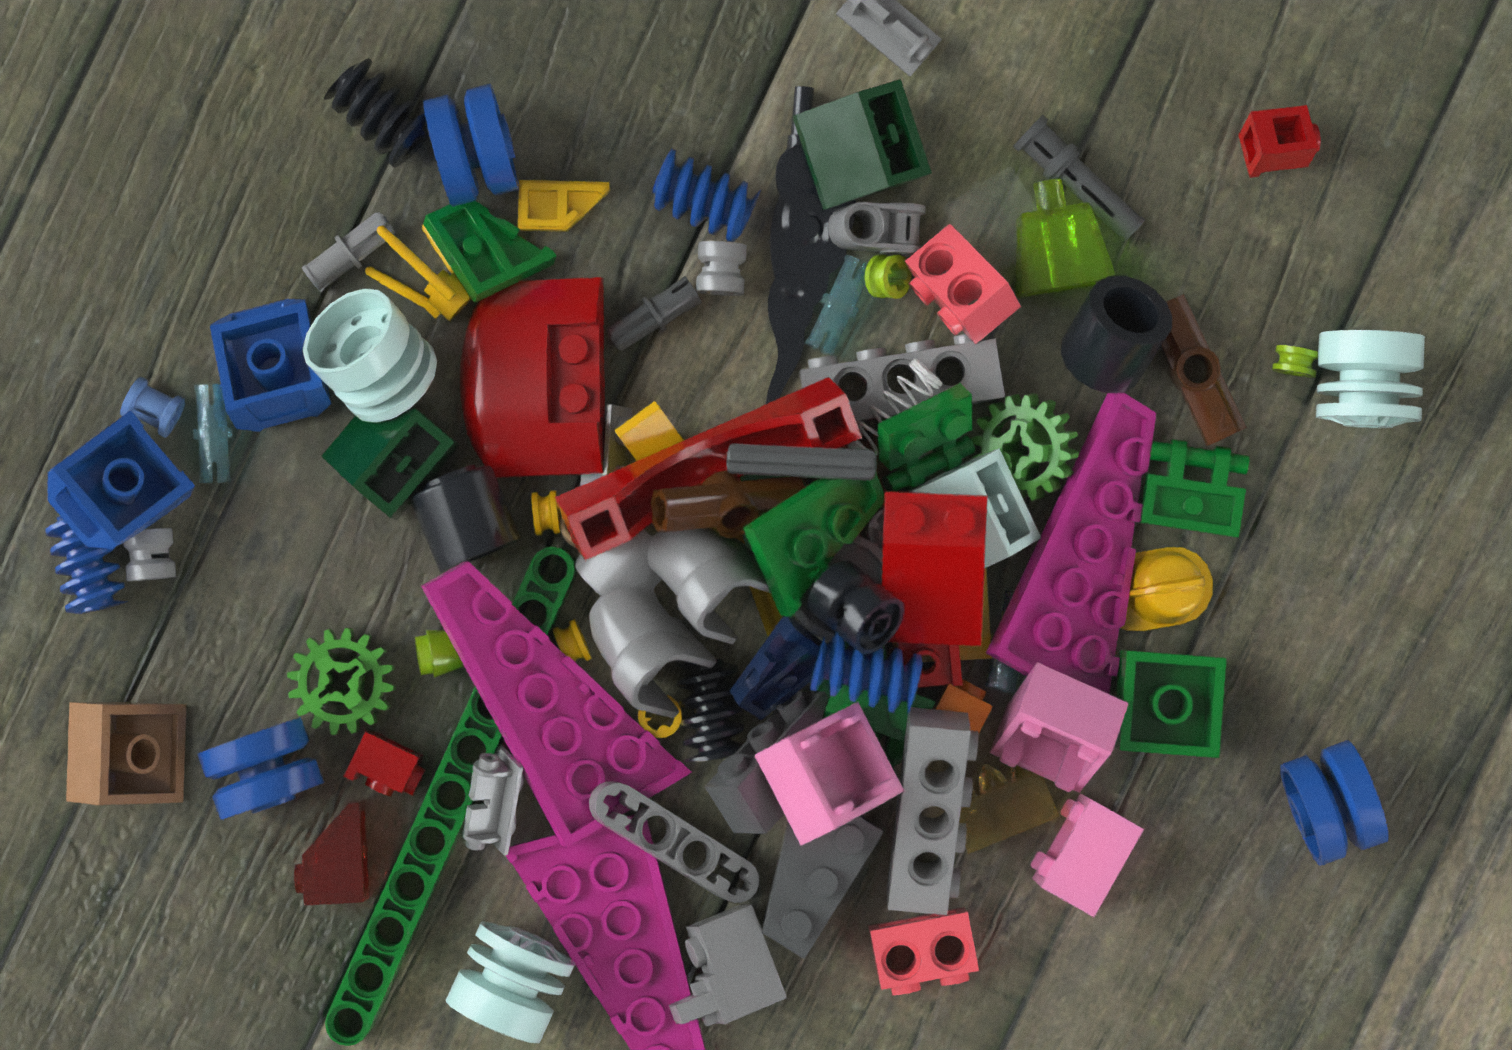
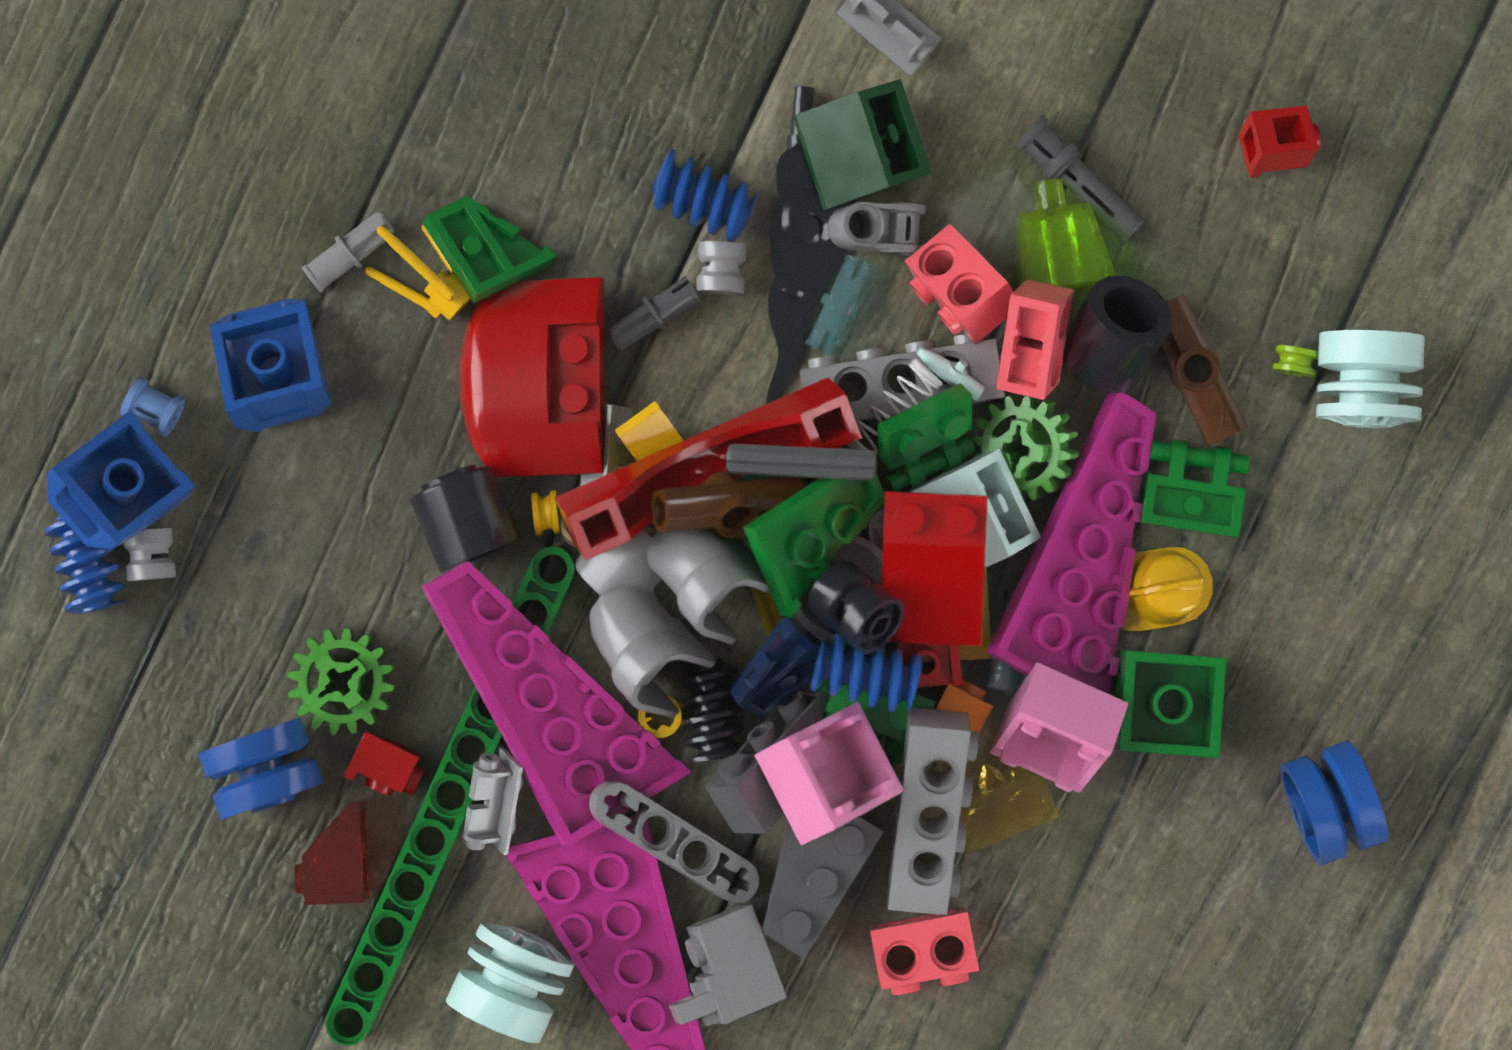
(126, 753): medium nougat slope -> none
(212, 434): clear light blue pin -> none
(370, 355): light aqua wheel -> none
(378, 112): black piece -> none
(390, 458): dark green slope -> none
(436, 653): lime cone -> none
(471, 145): blue wheel -> none
(556, 204): yellow tile -> none
(572, 641): yellow bush -> none
(882, 285): lime bush -> none
(951, 372): none -> light aqua helmet
(1035, 339): none -> coral brick
(1085, 854): bright pink container -> none

